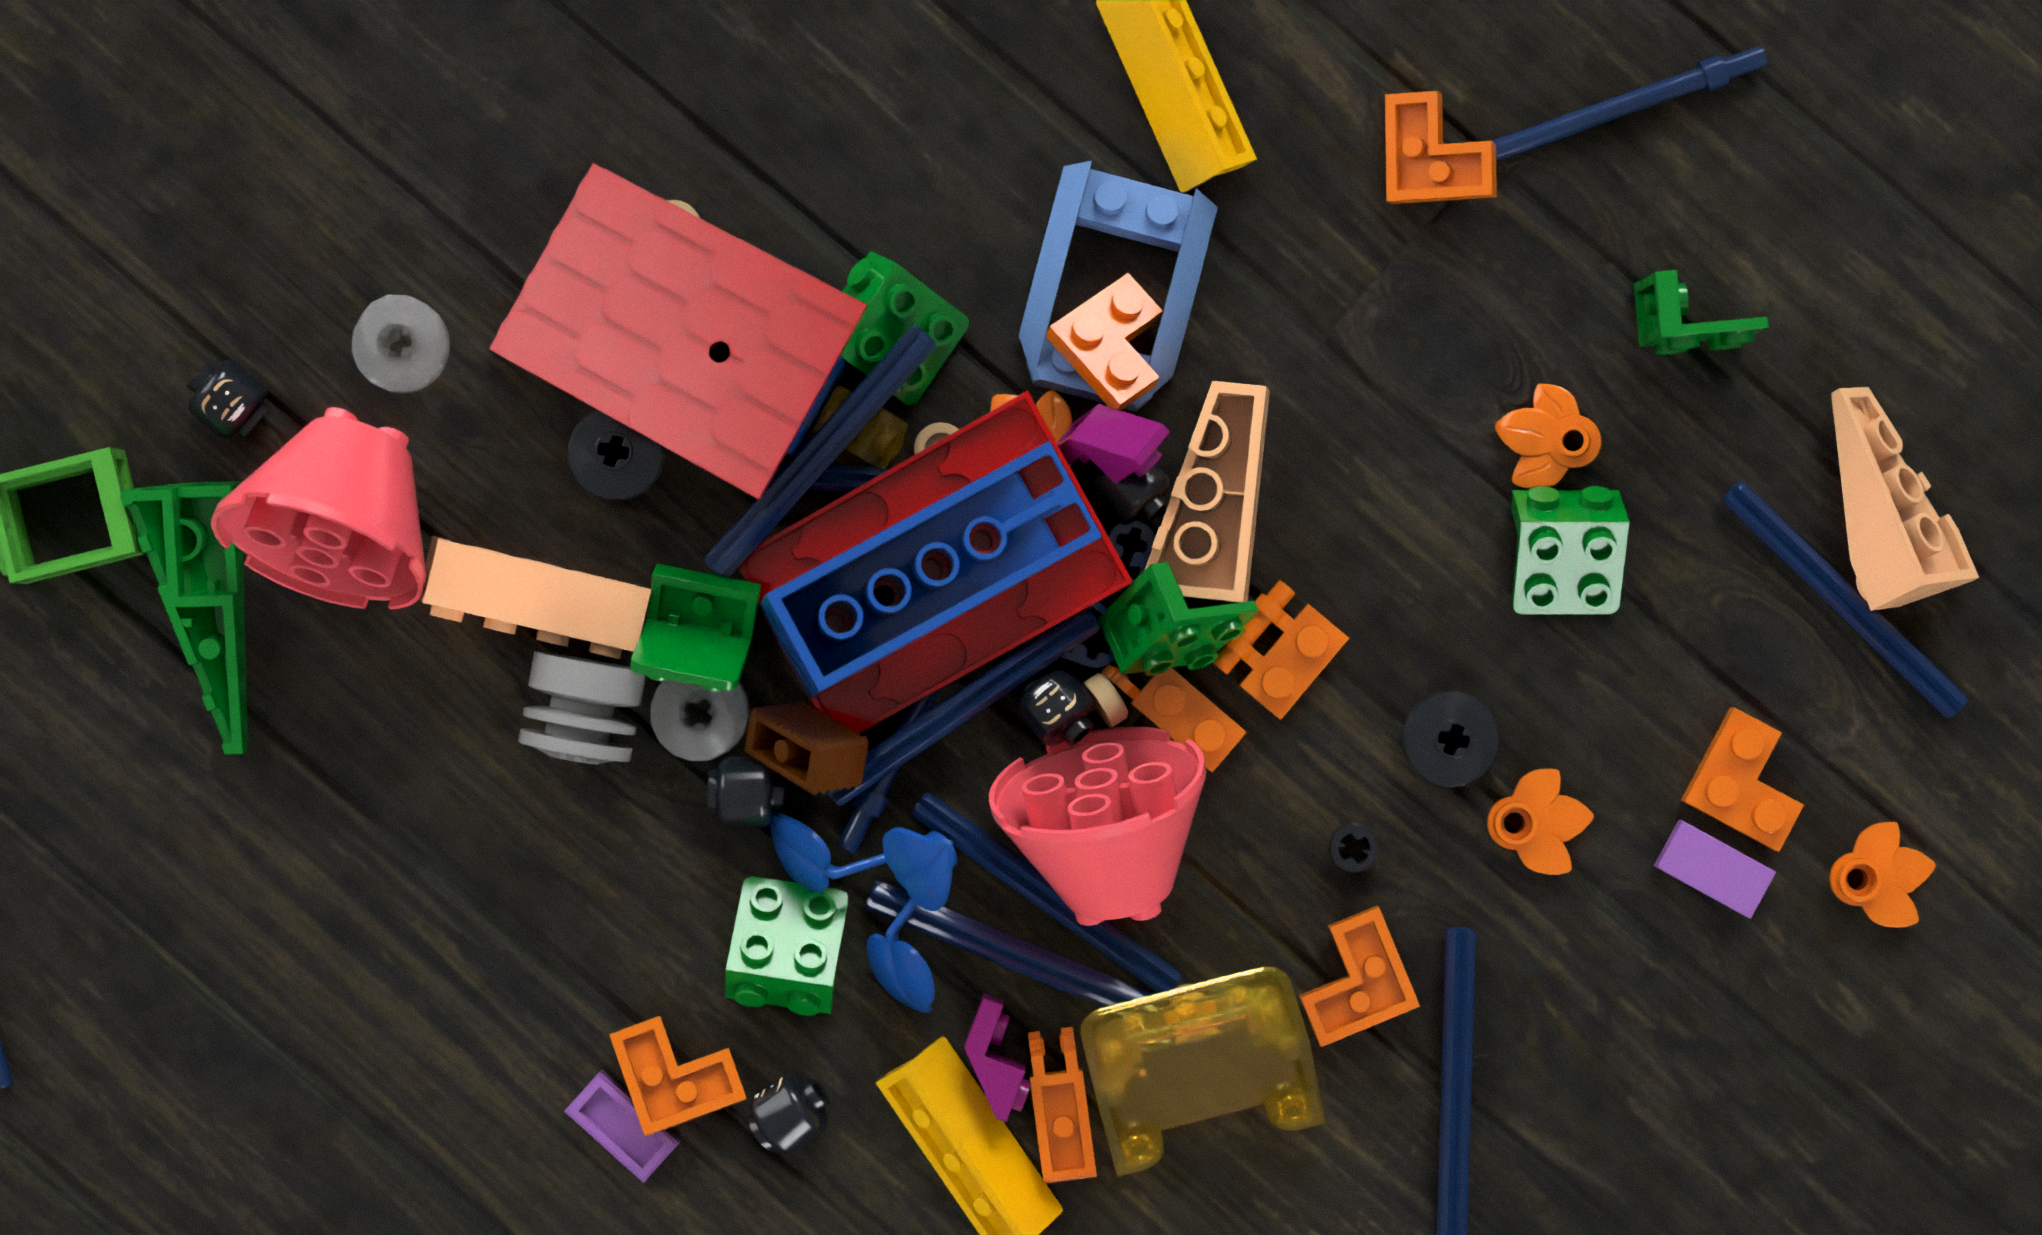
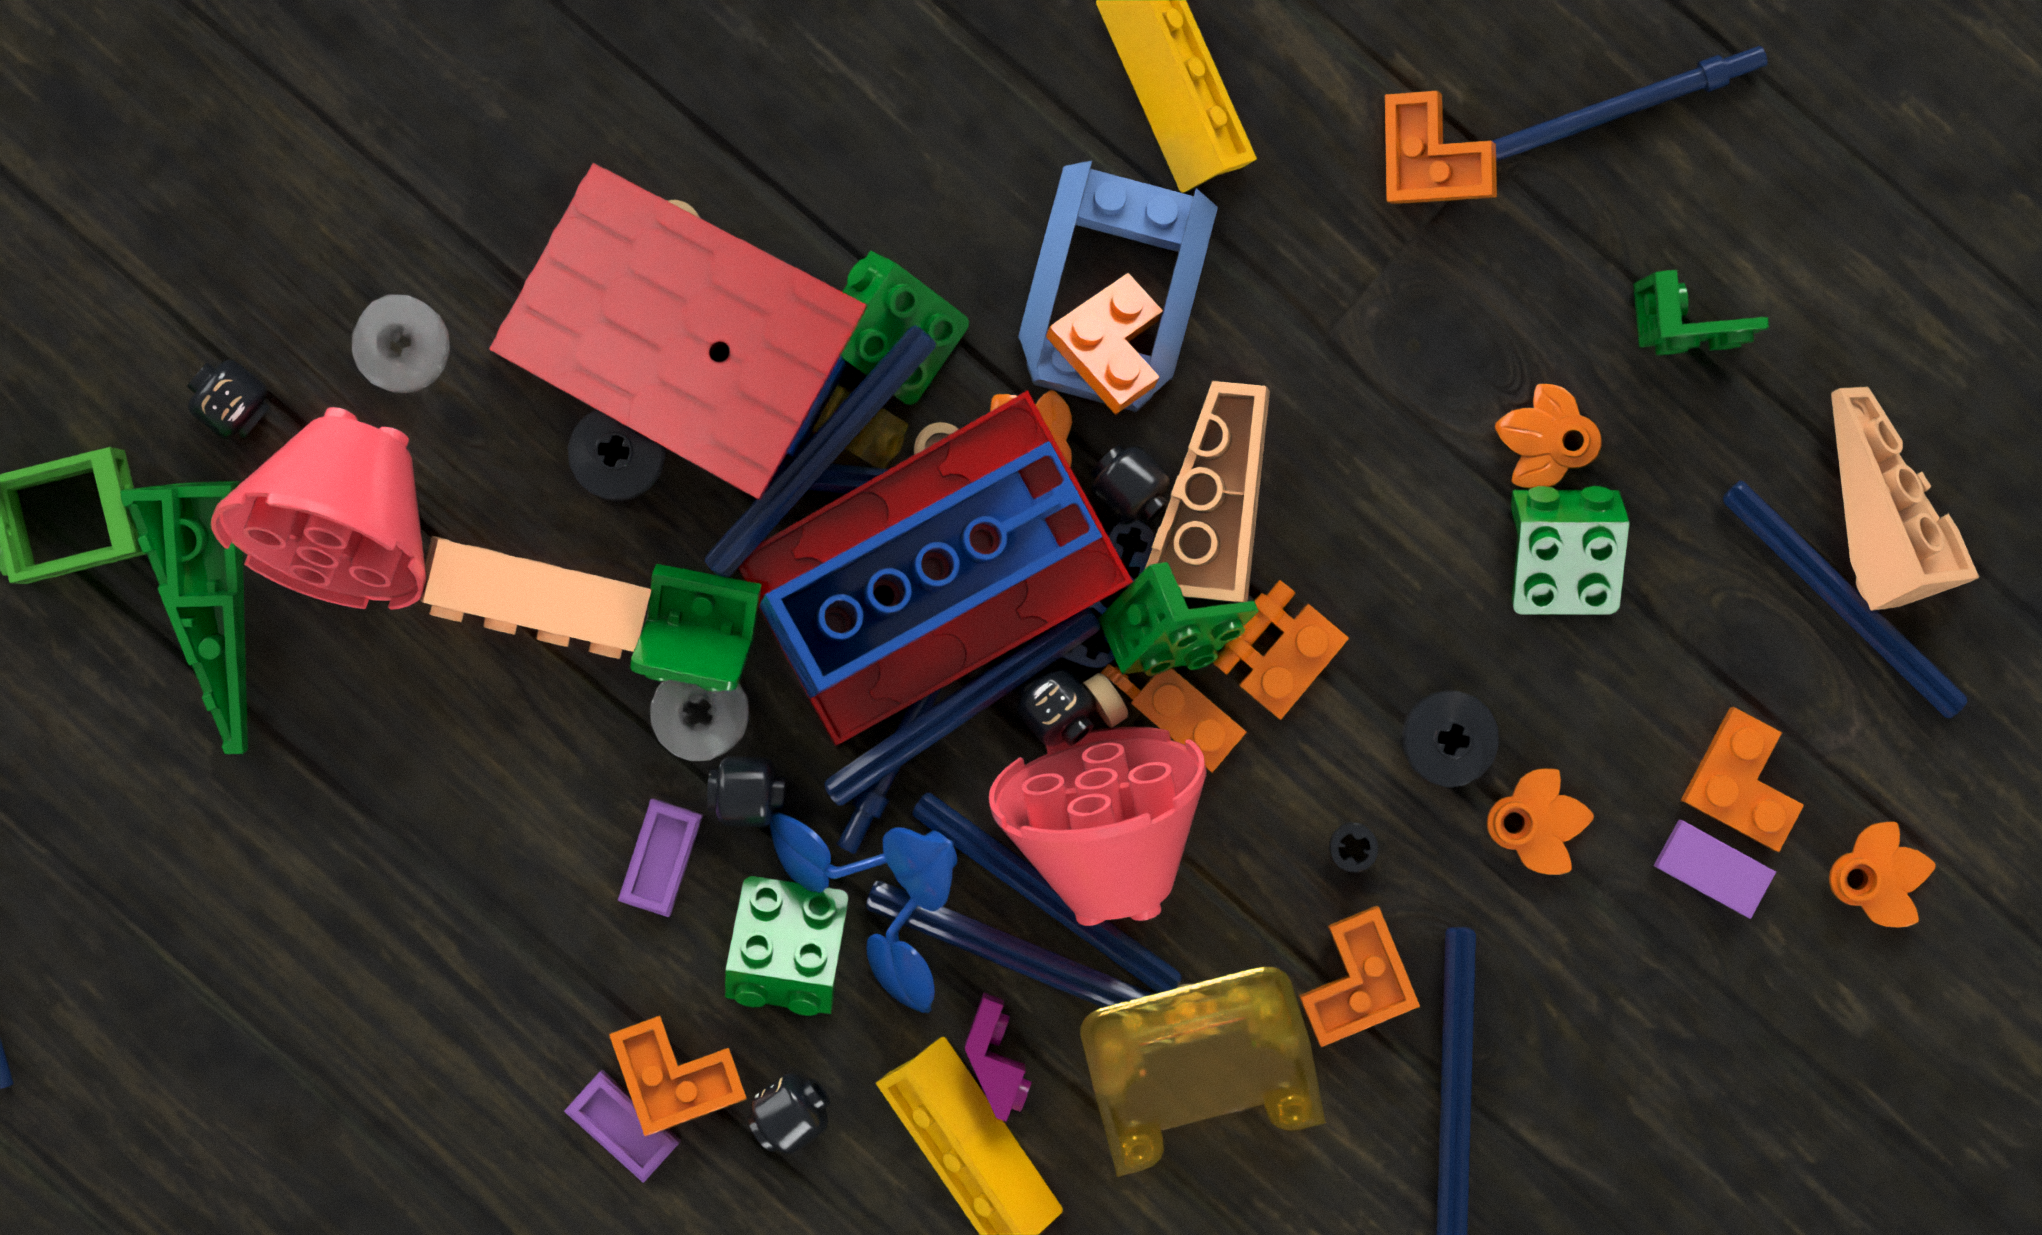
(581, 708): light grey wheel -> none
(660, 857): none -> medium lavender tile
(806, 747): reddish brown brick -> none
(1061, 1113): orange hinge -> none
(1114, 442): magenta slope -> none

